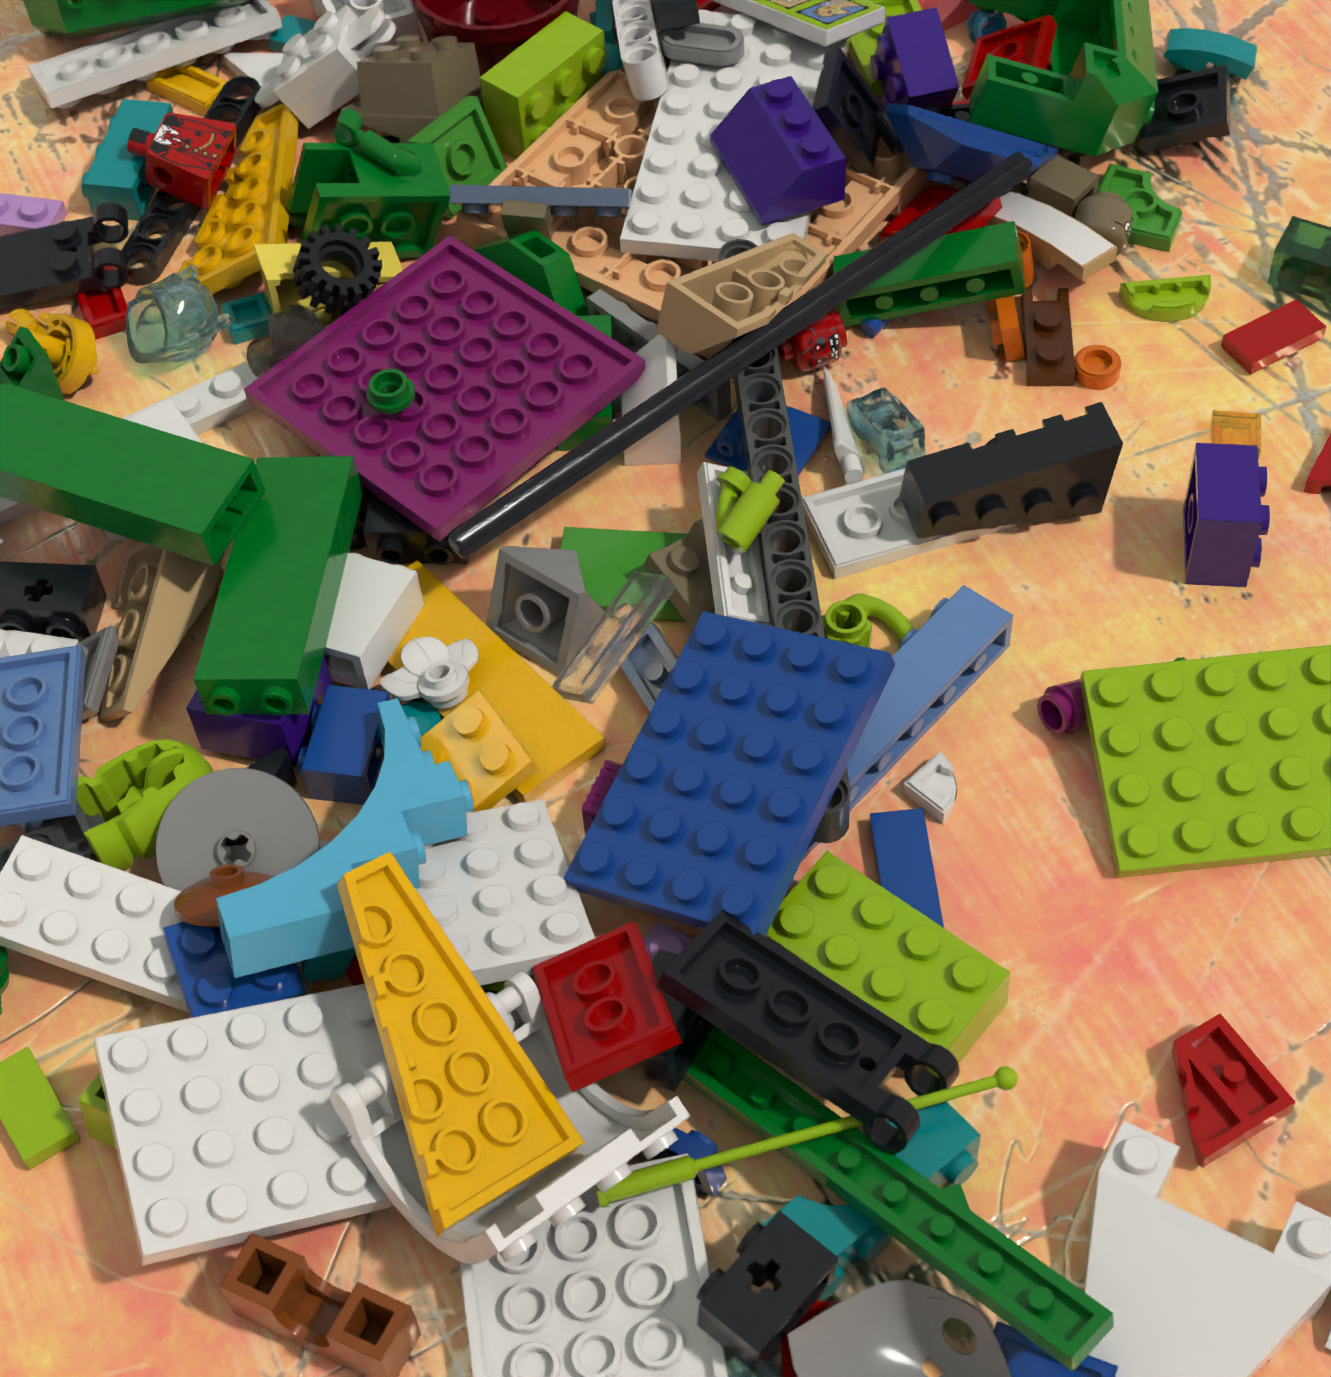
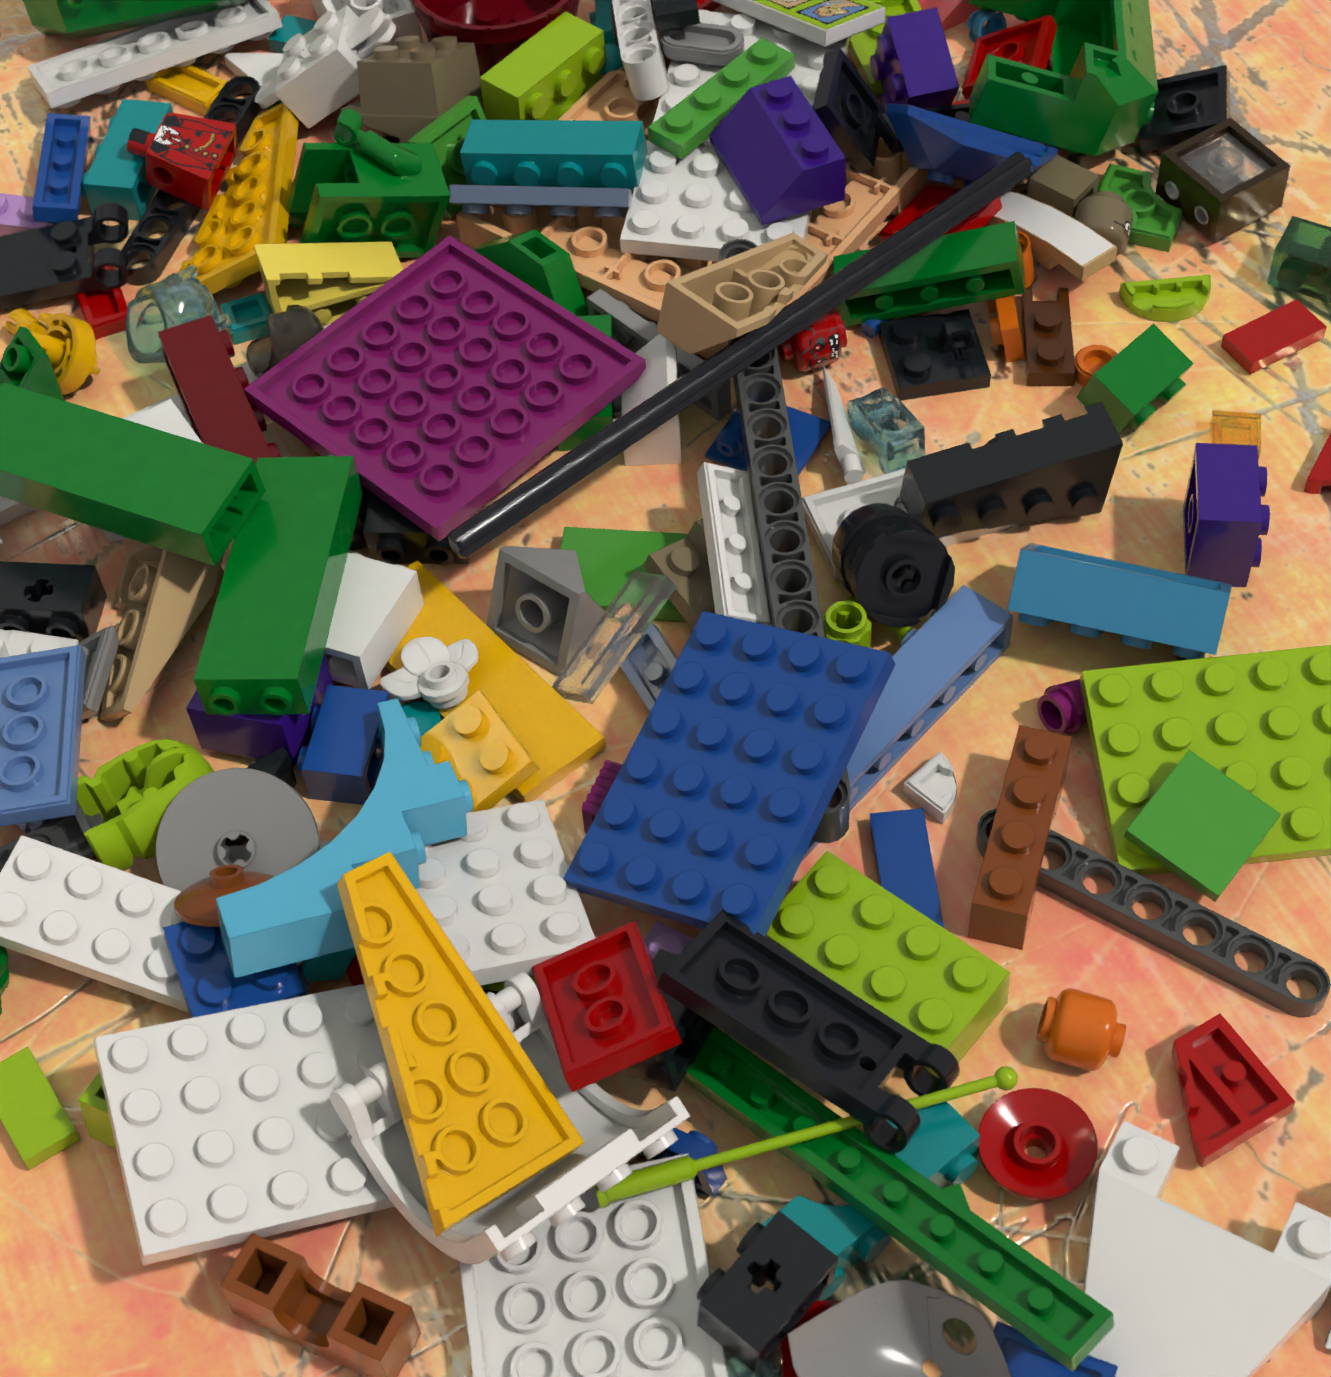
(61, 168): none -> blue plate
(213, 389): none -> dark red brick
(342, 249): black tyre -> none
(390, 391): green plate -> none
(526, 216): dark tan tile -> none
(554, 153): none -> teal brick
(703, 110): none -> bright green plate
(743, 518): lime plant -> none
(892, 564): none -> black piece
(934, 355): none -> black hinge
(1019, 837): none -> dark orange arch
(1044, 1121): none -> red dish
(1080, 1029): none -> orange head
(1120, 599): none -> dark azure piece
(1137, 379): none -> green brick
(1178, 914): none -> dark grey beam
(1196, 47): teal slope -> none
(1202, 825): none -> bright green tile
(1222, 179): none -> dark brown piece

